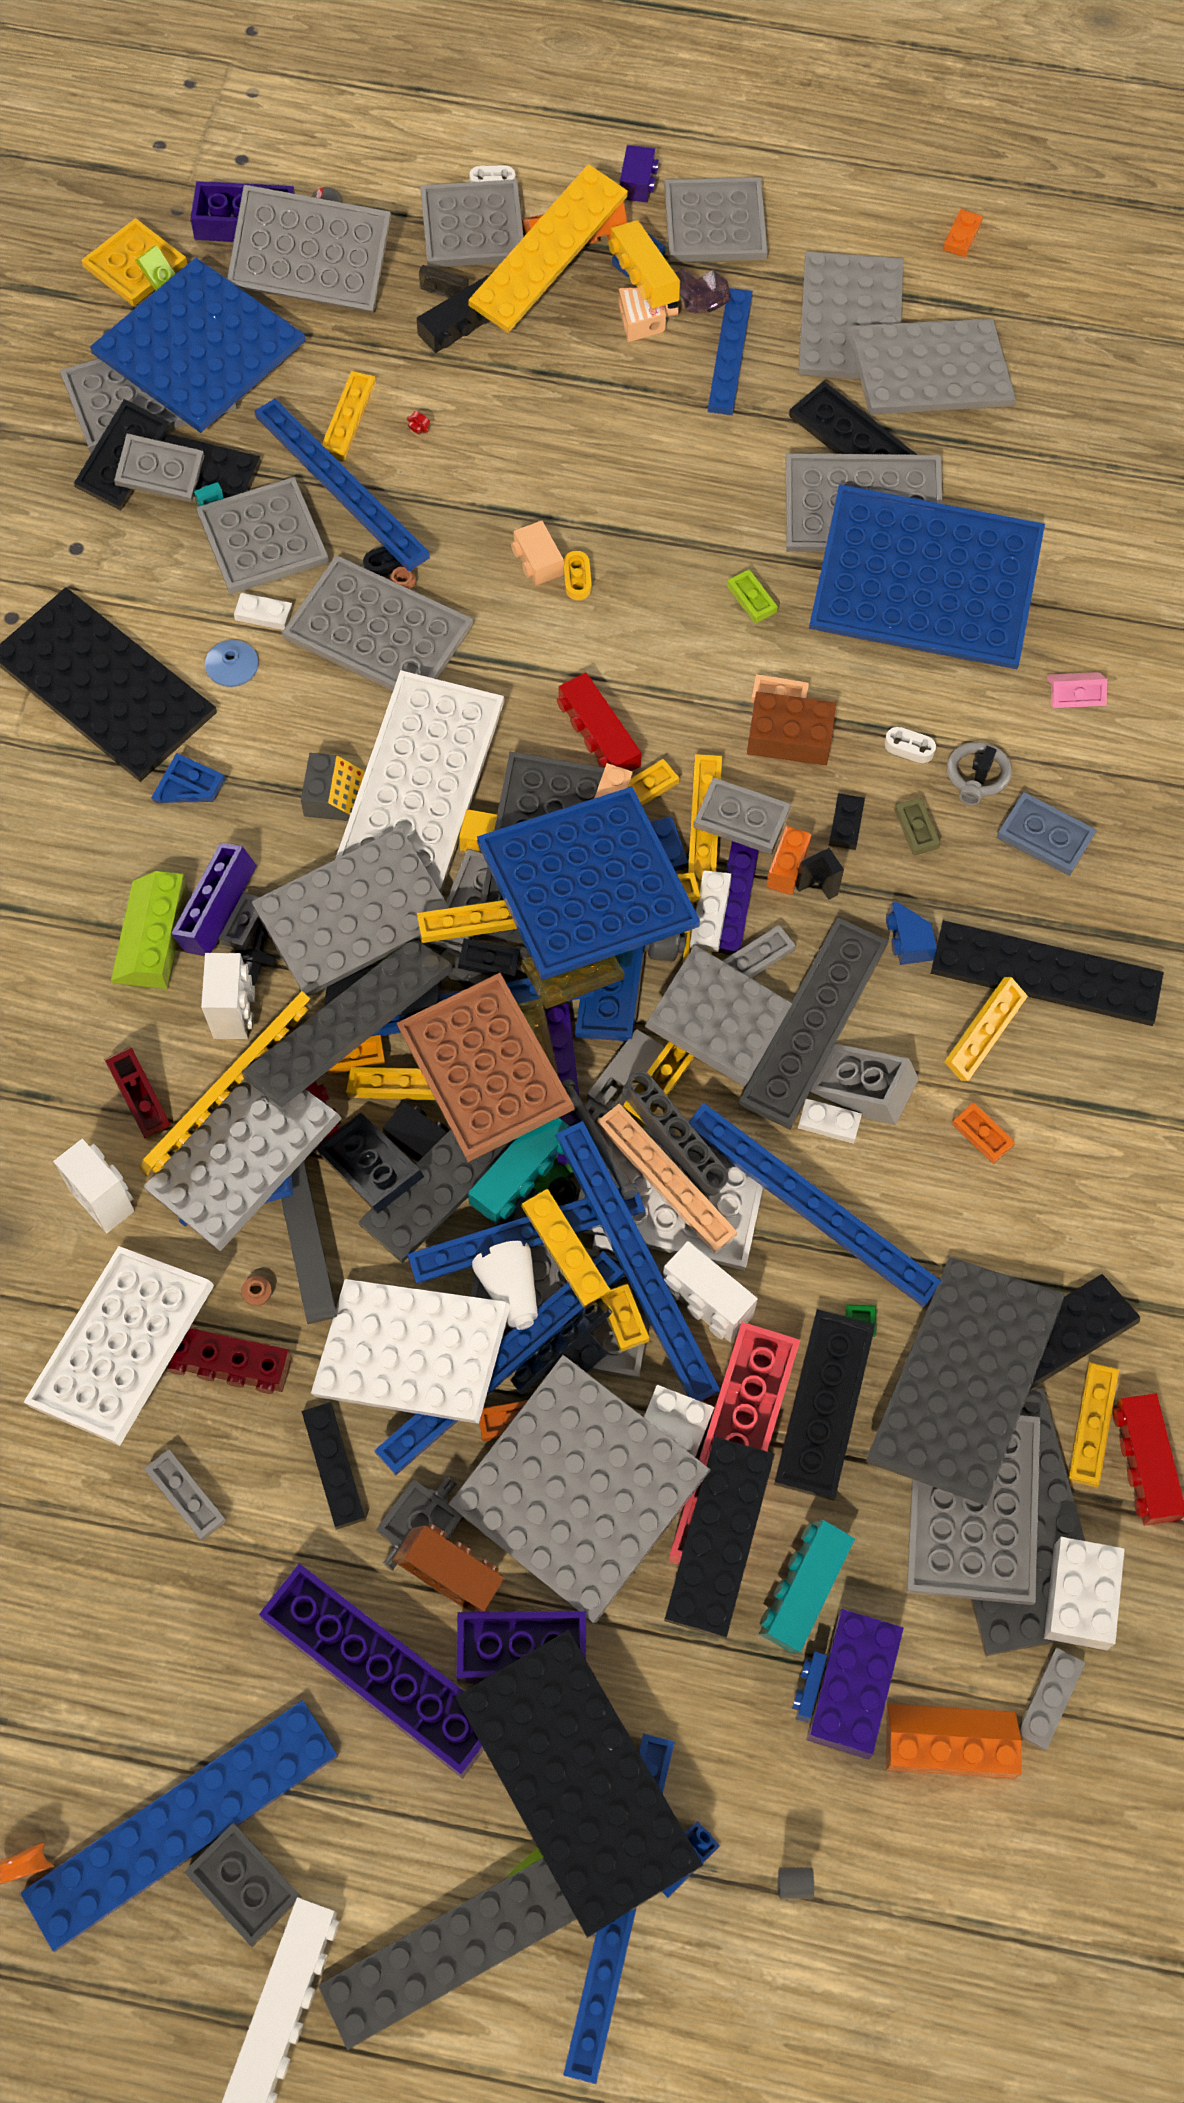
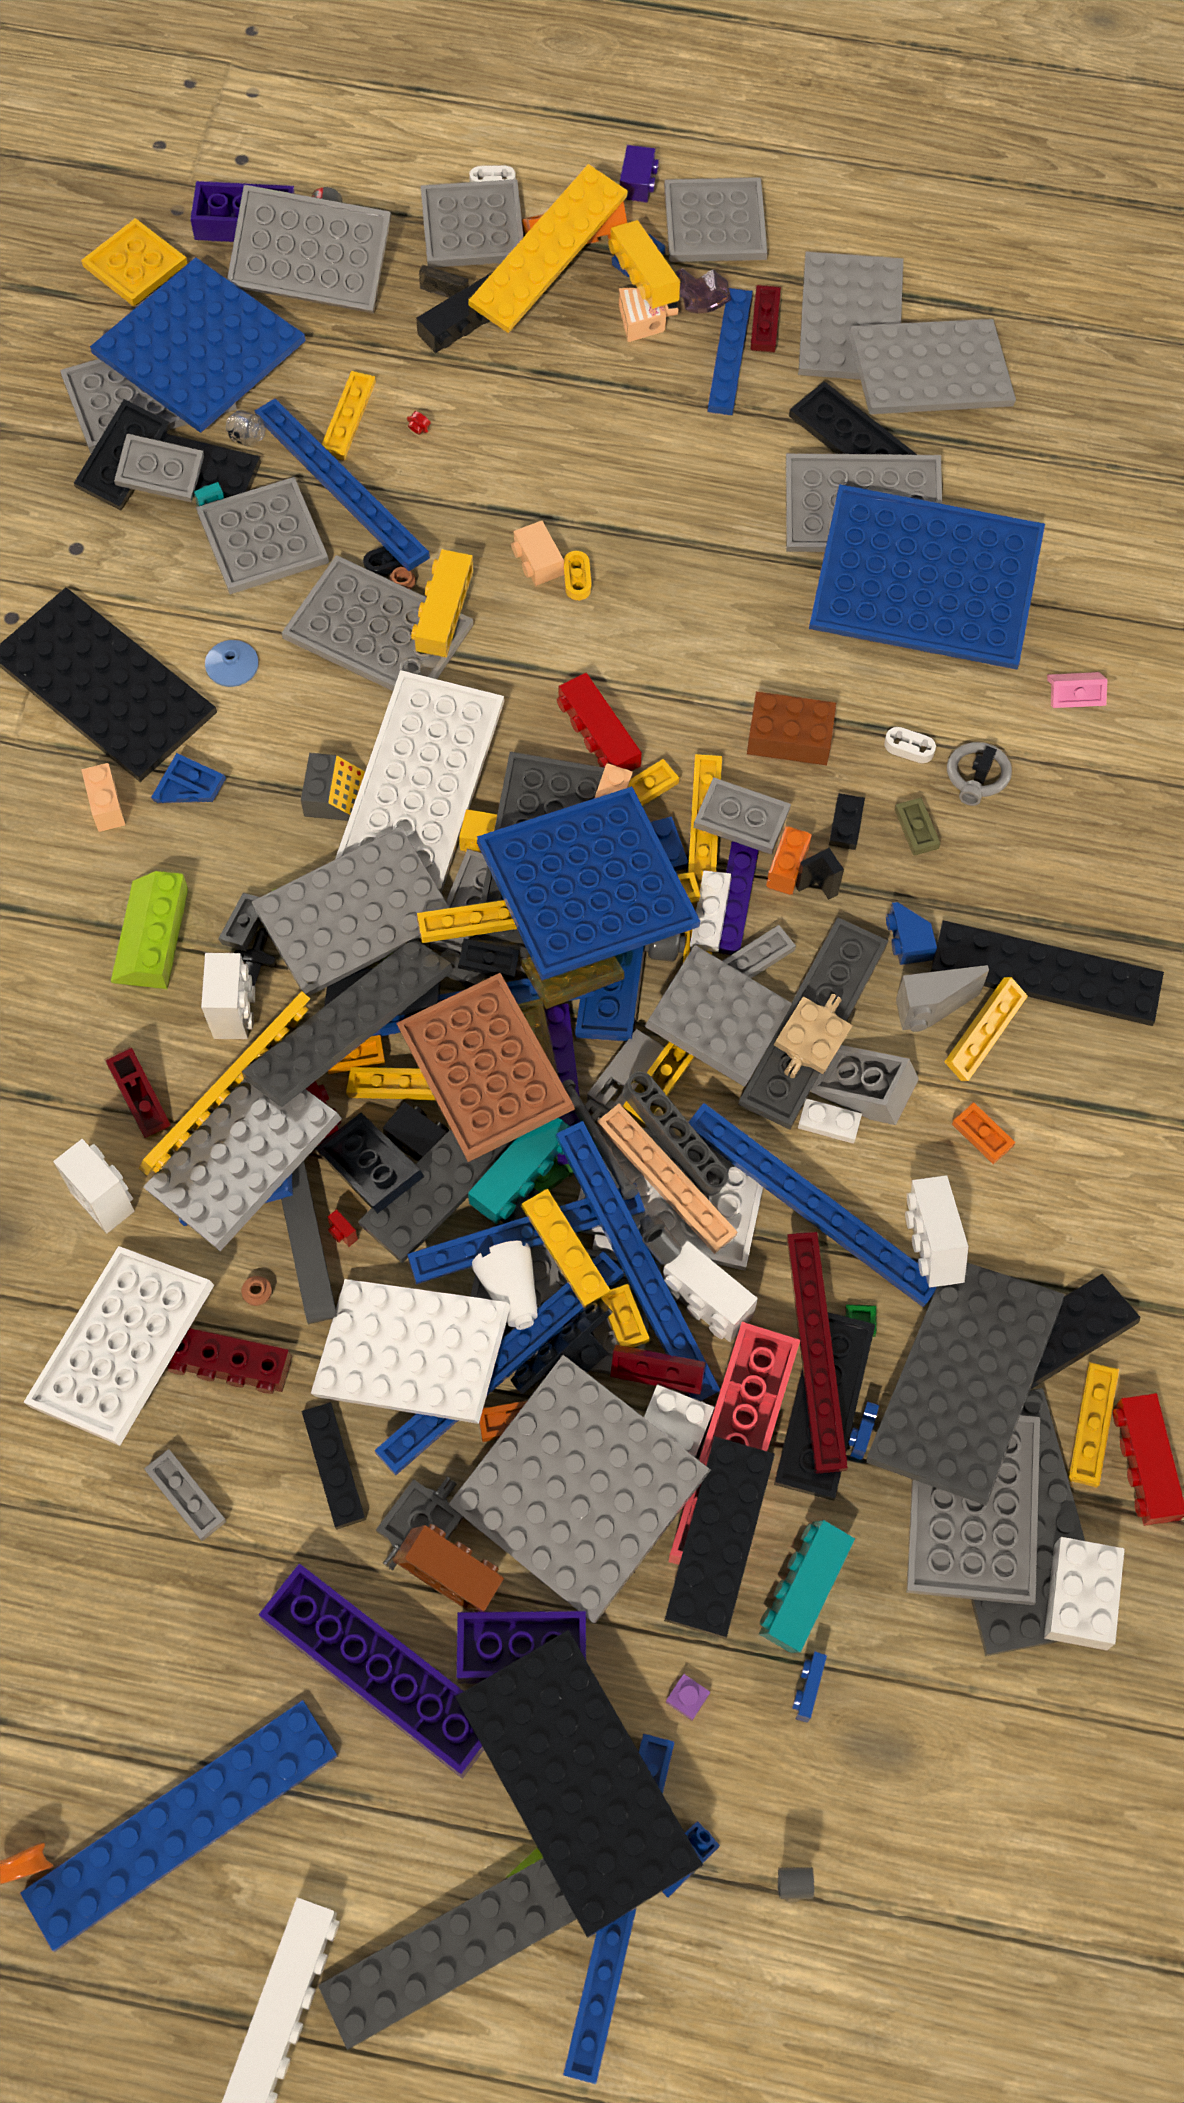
(103, 797): none -> light nougat brick
(155, 267): lime plate -> none
(214, 899): dark purple brick -> none
(242, 1885): dark grey plate -> none
(245, 428): none -> clear head
(263, 611): white plate -> none
(341, 1229): none -> red plate
(443, 603): none -> yellow brick
(567, 1195): black plate -> none
(657, 1369): none -> dark red plate
(659, 1239): none -> dark grey piece
(687, 1697): none -> medium lavender plate
(752, 596): lime plate -> none
(765, 318): none -> dark red plate
(779, 686): light nougat plate -> none
(812, 1035): none -> tan plate
(816, 1353): none -> dark red plate
(855, 1684): dark purple brick -> none
(860, 1437): none -> blue plate
(934, 995): none -> light grey slope
(937, 1231): none -> white brick
(953, 1741): orange slope -> none
(963, 233): orange plate -> none
(1046, 833): sand blue plate -> none
(1050, 1699): light grey plate -> none

